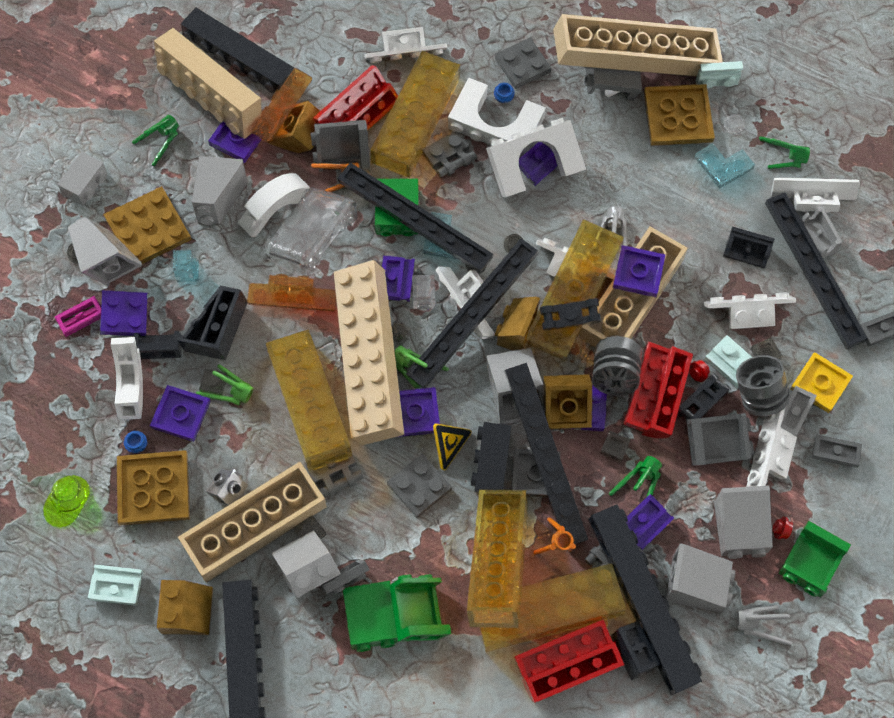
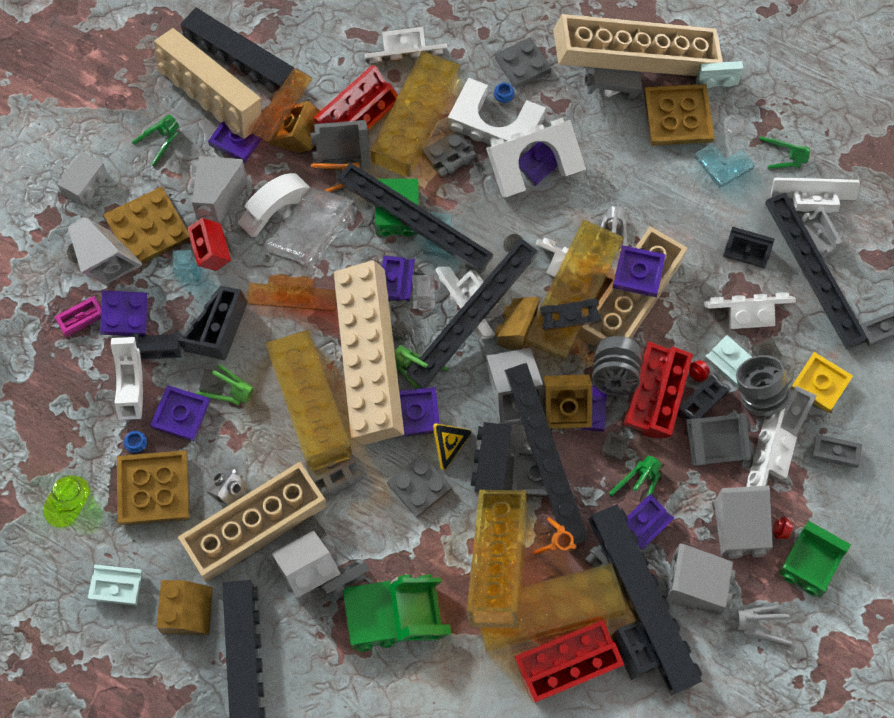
(209, 244): none -> red brick

